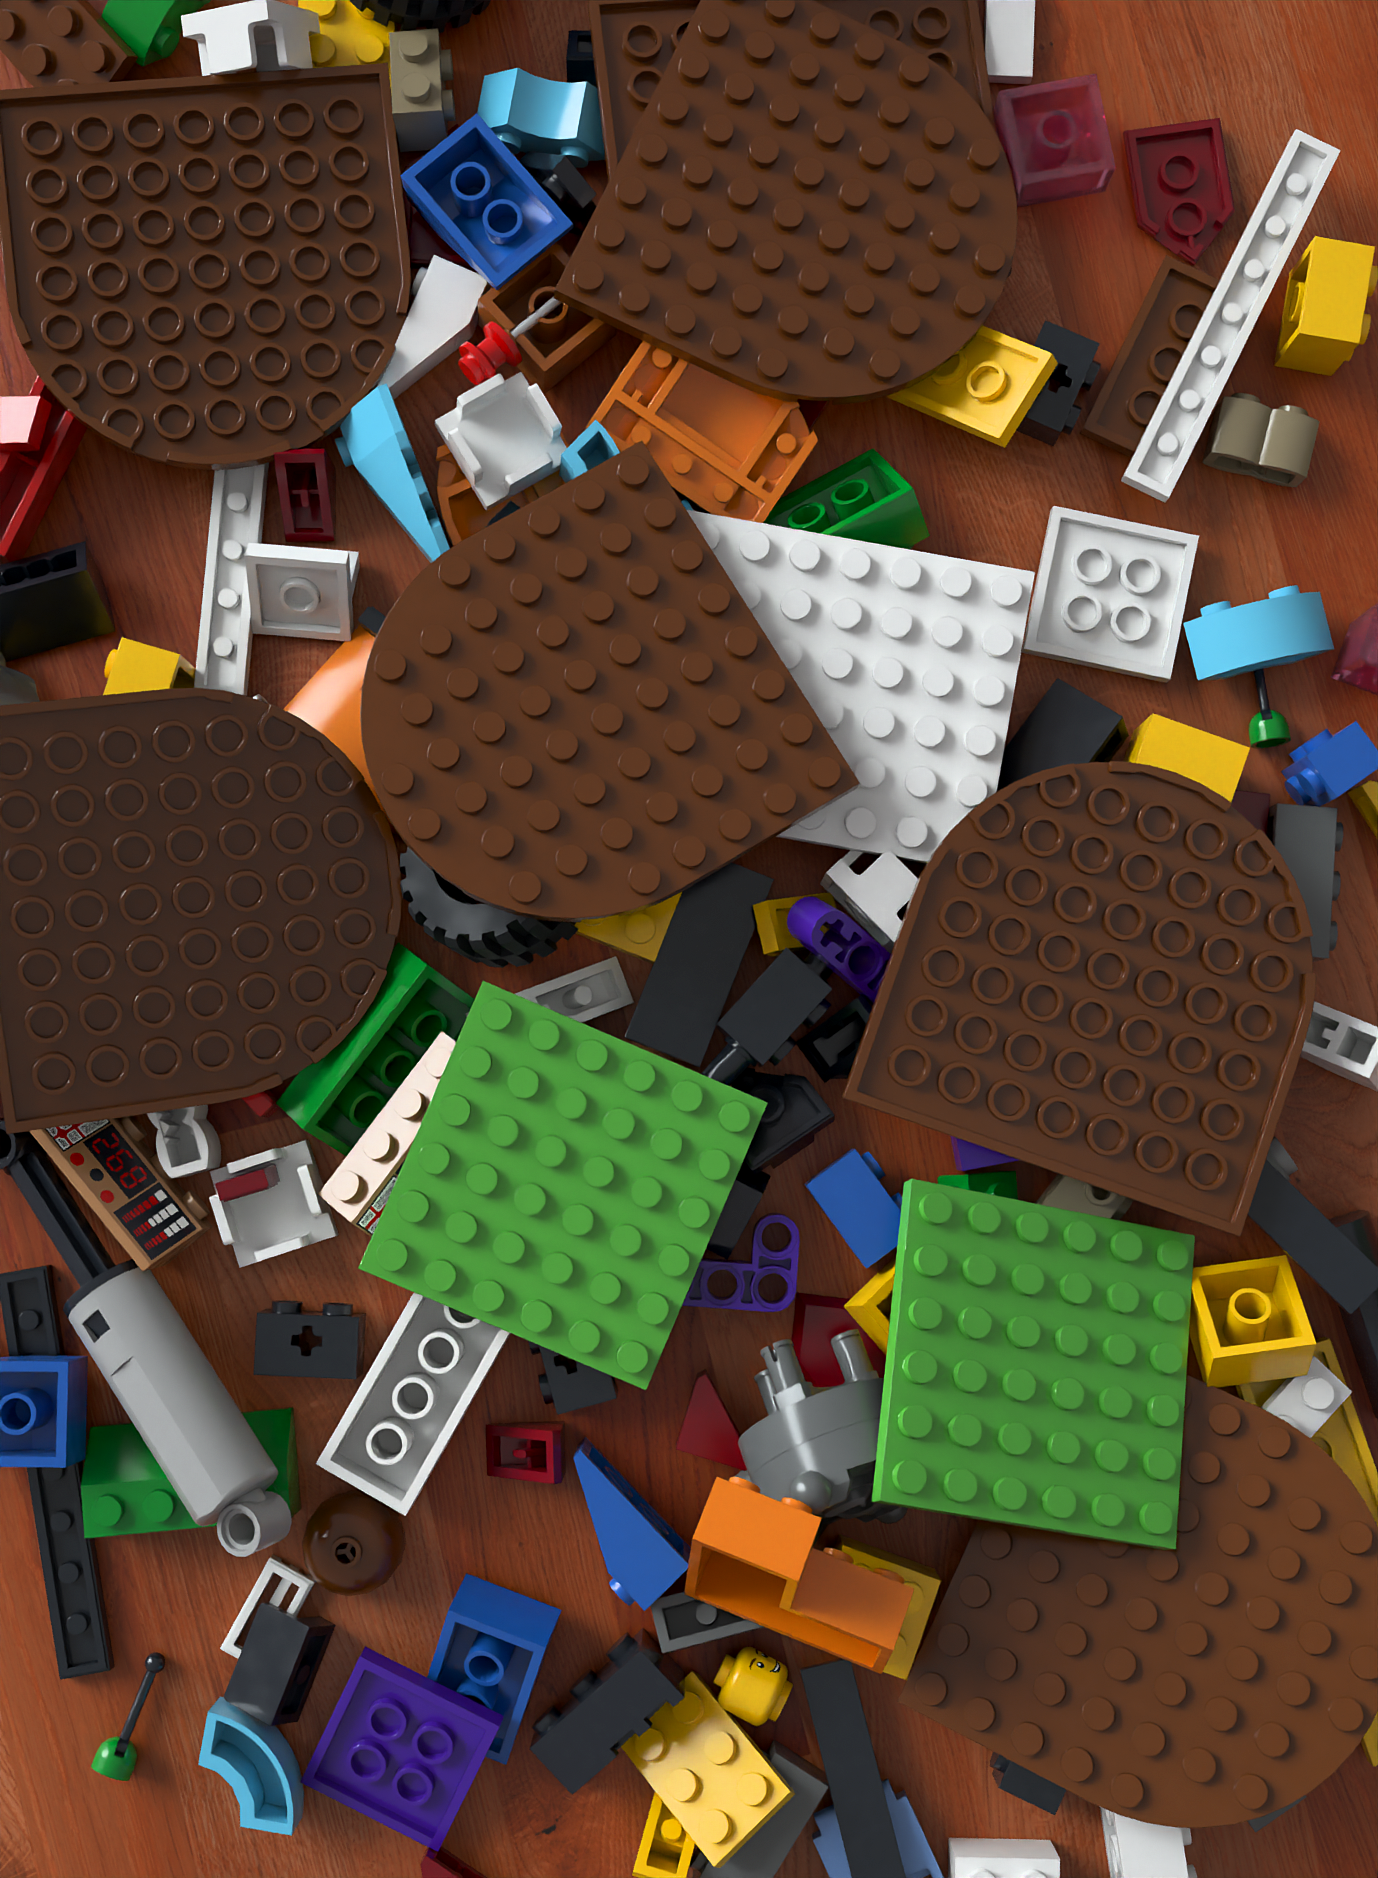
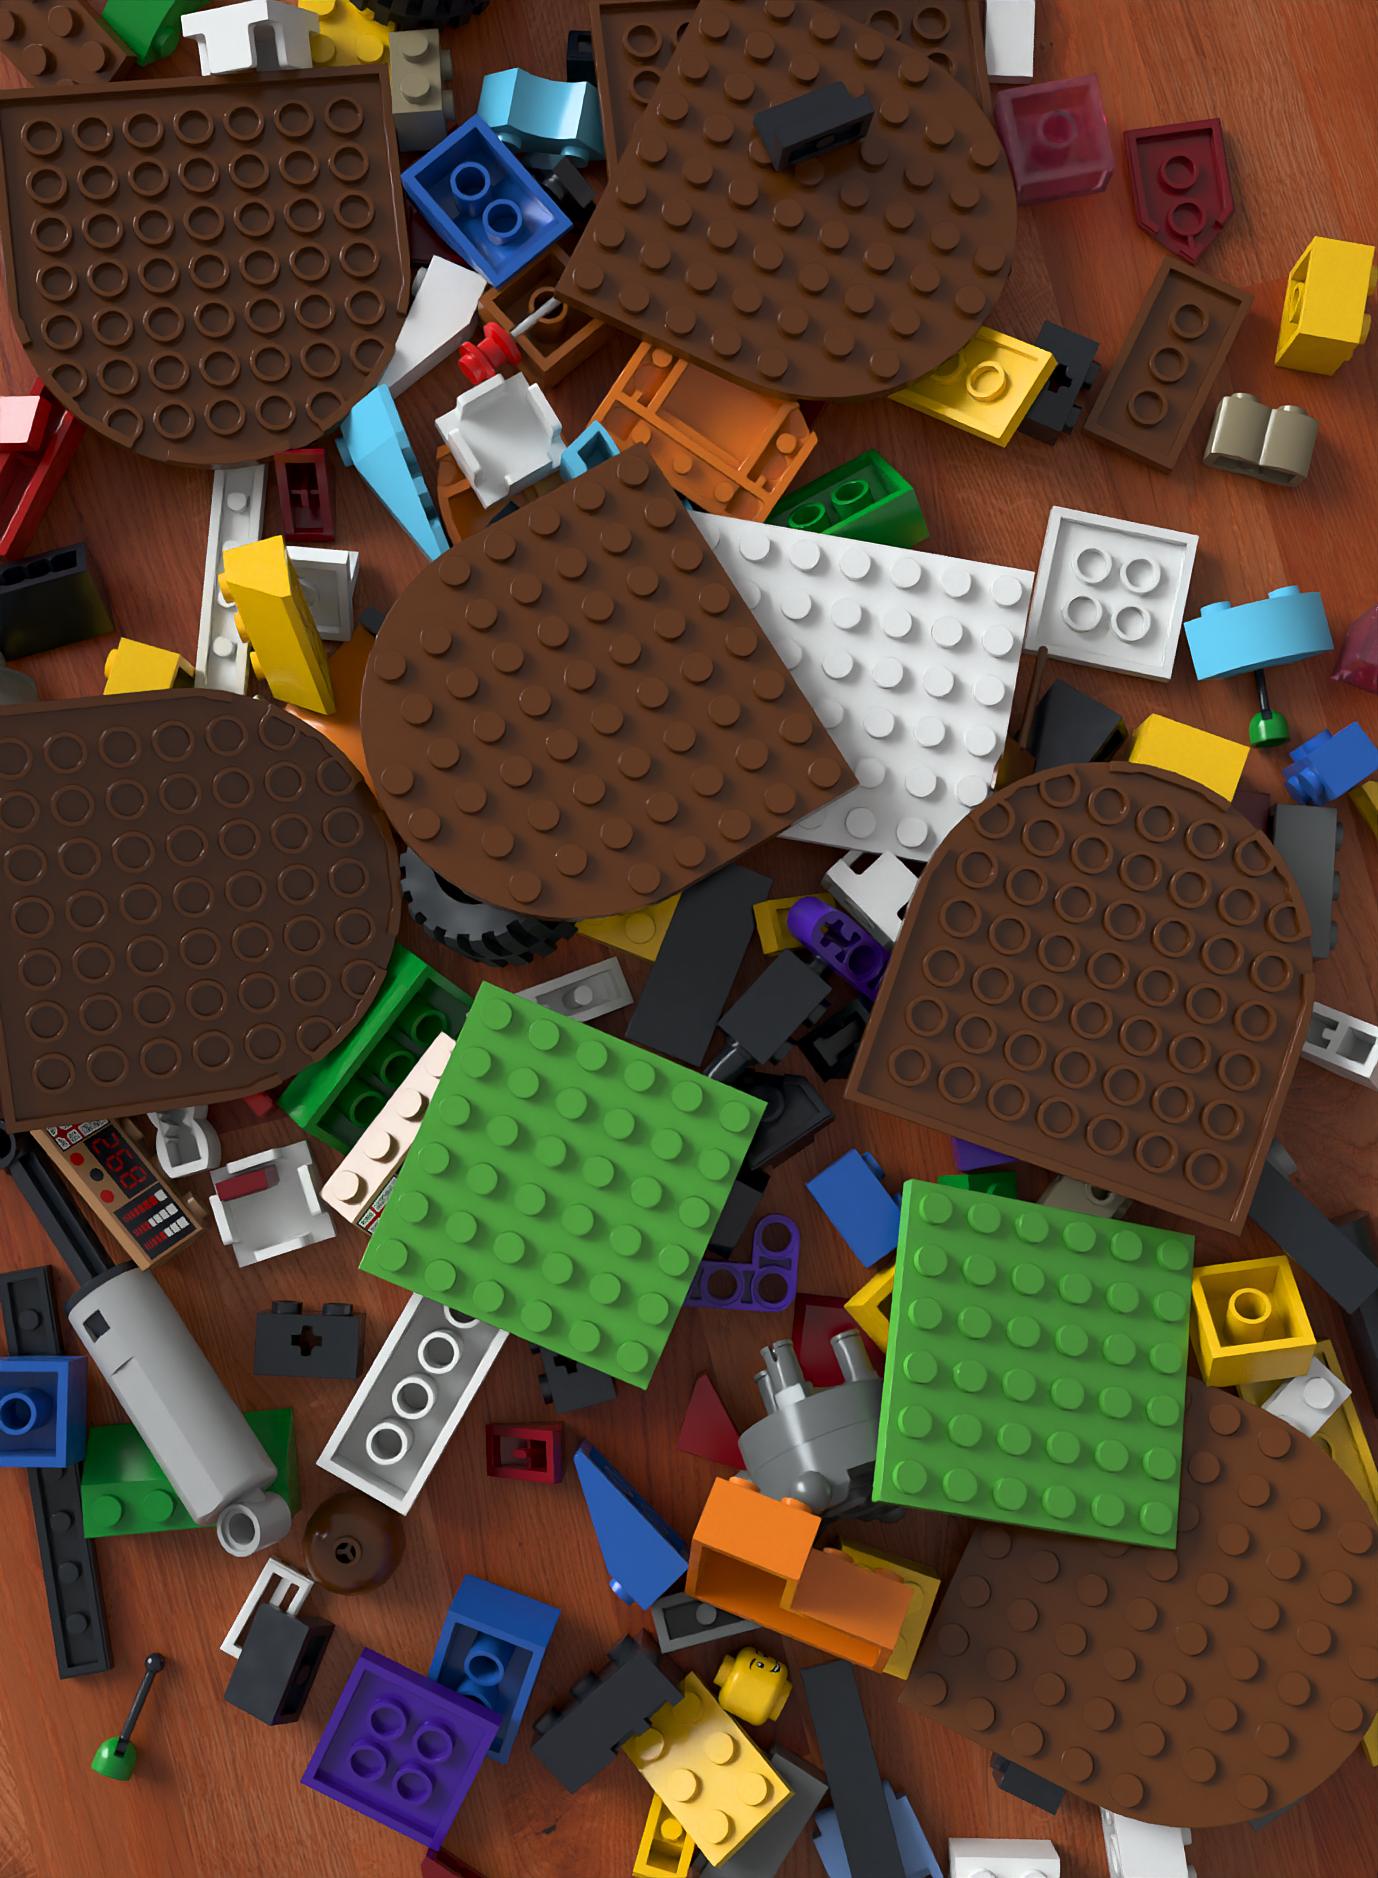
(256, 1765): medium azure brick -> none
(278, 624): none -> yellow slope
(812, 124): none -> black panel
(1017, 761): none -> reddish brown piece
(1230, 316): white plate -> none

